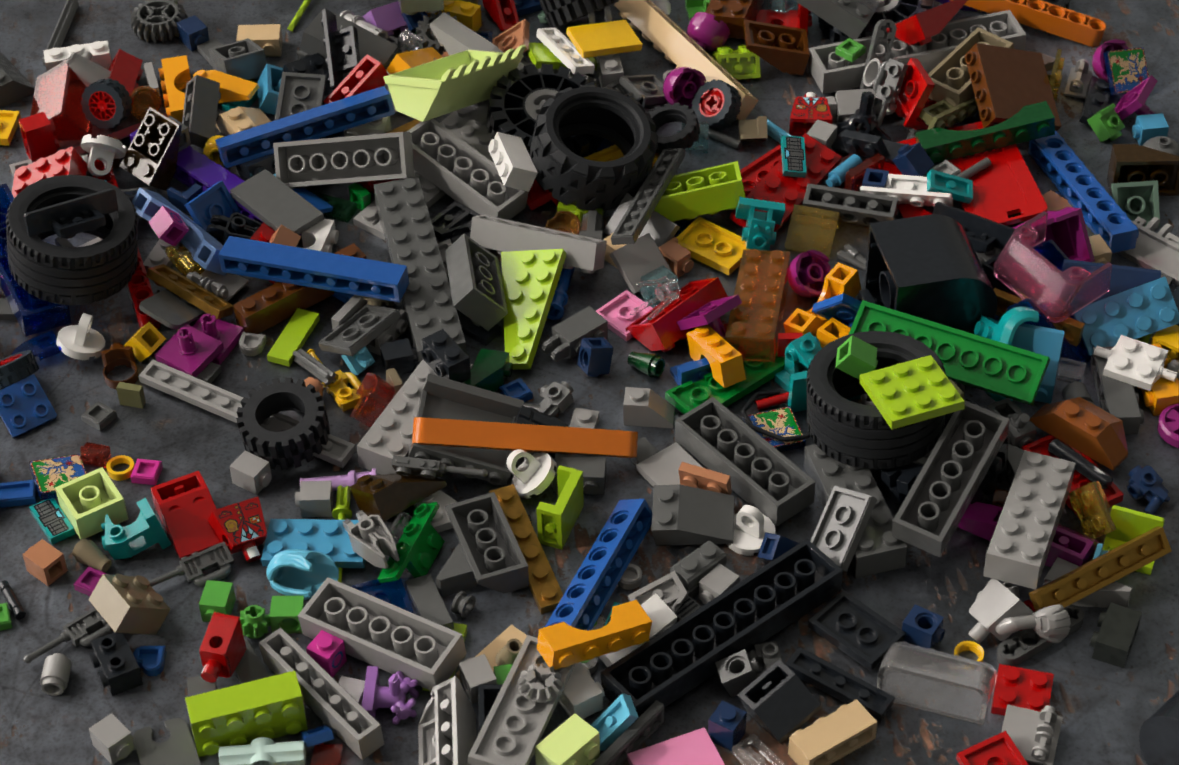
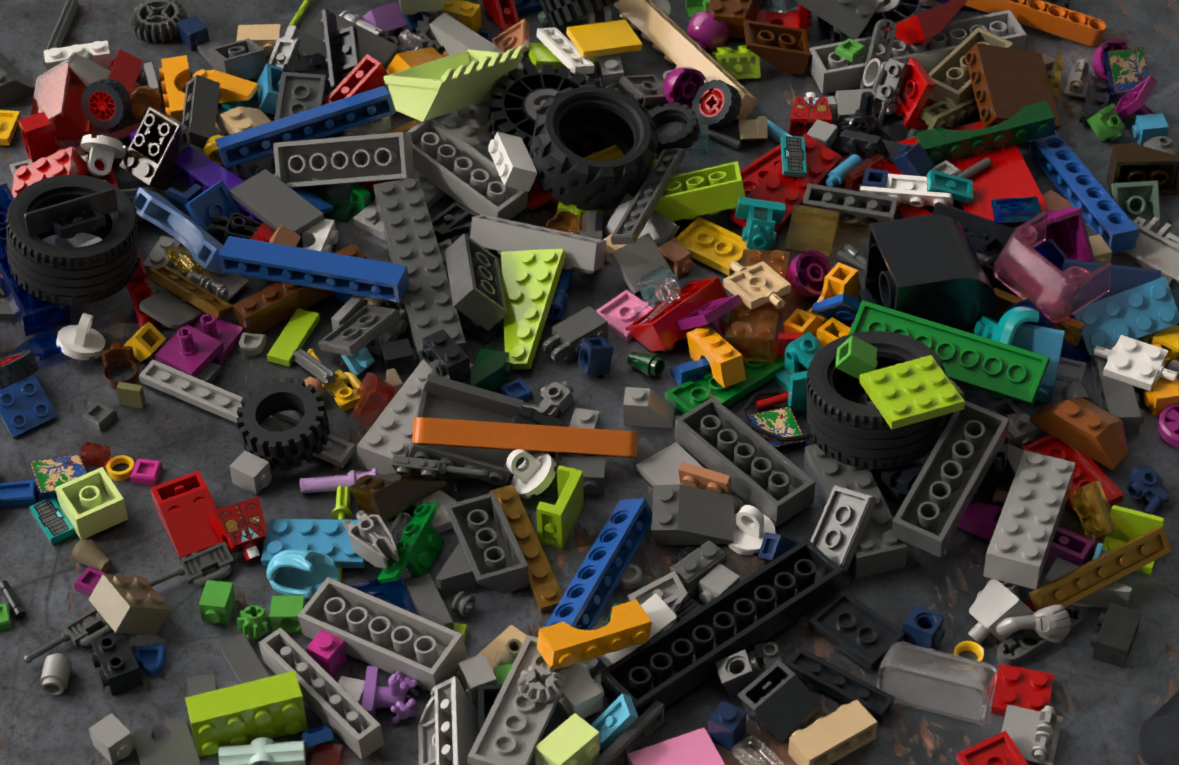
(45, 562): nougat brick -> none
(136, 537): teal tile -> none
(168, 226): dark pink brick -> none
(222, 647): red torso -> none
(285, 47): none -> light grey hinge
(315, 498): light grey brick -> none
(757, 285): none -> tan plate
(1015, 209): none -> clear blue tile
(1082, 465): black axle -> none

